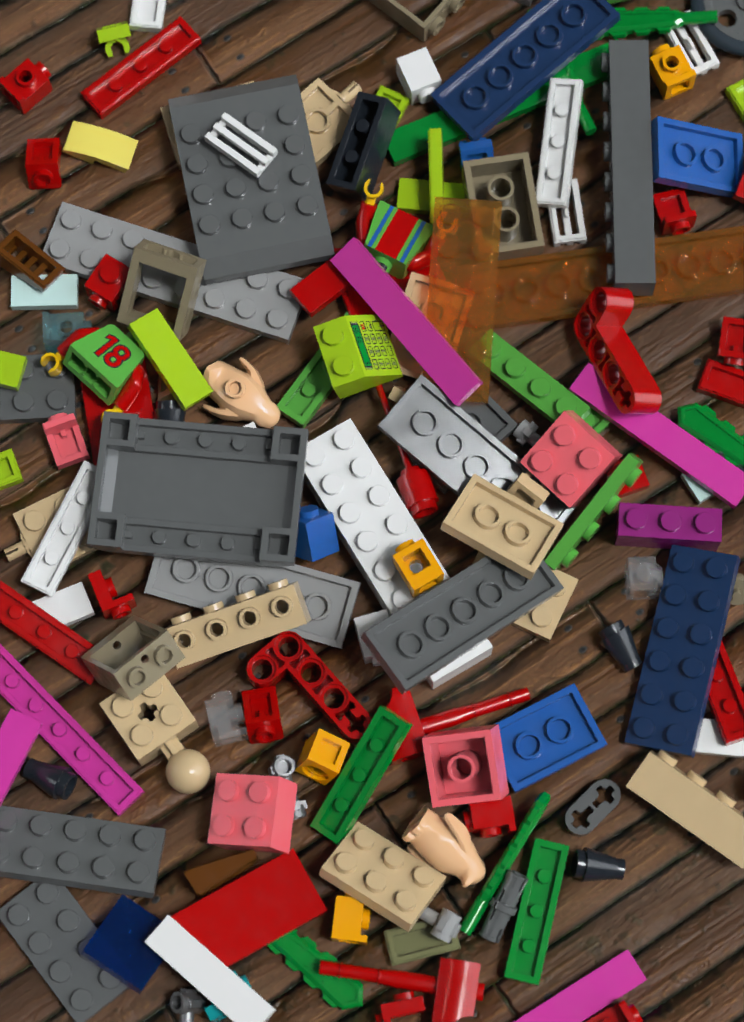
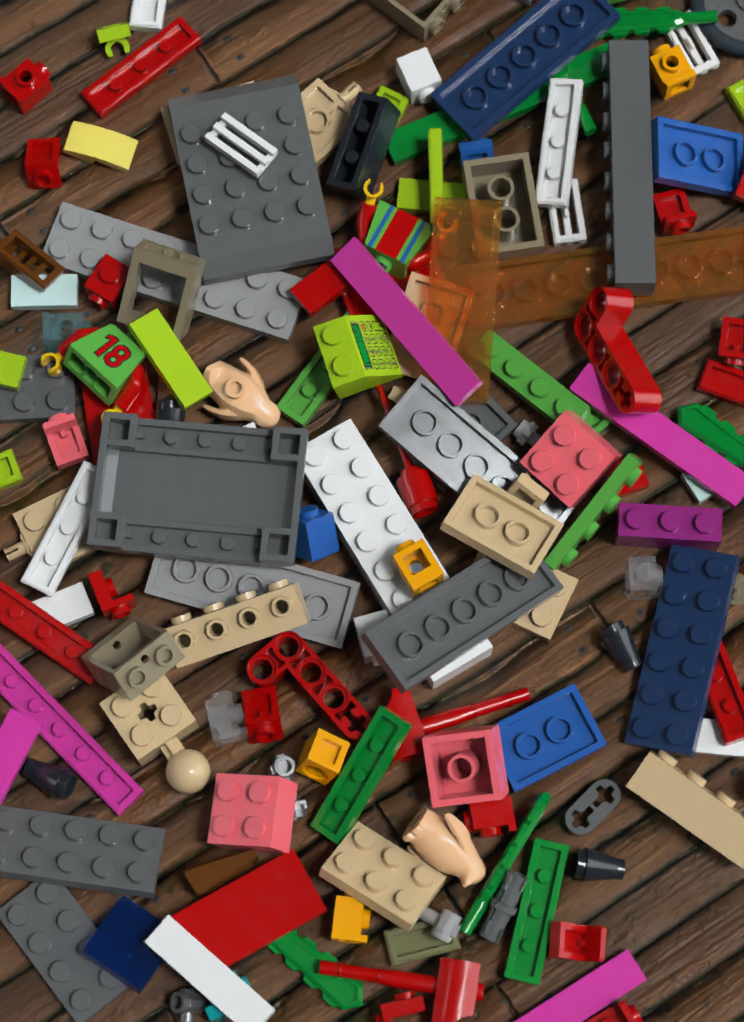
(577, 942): none -> red bracket

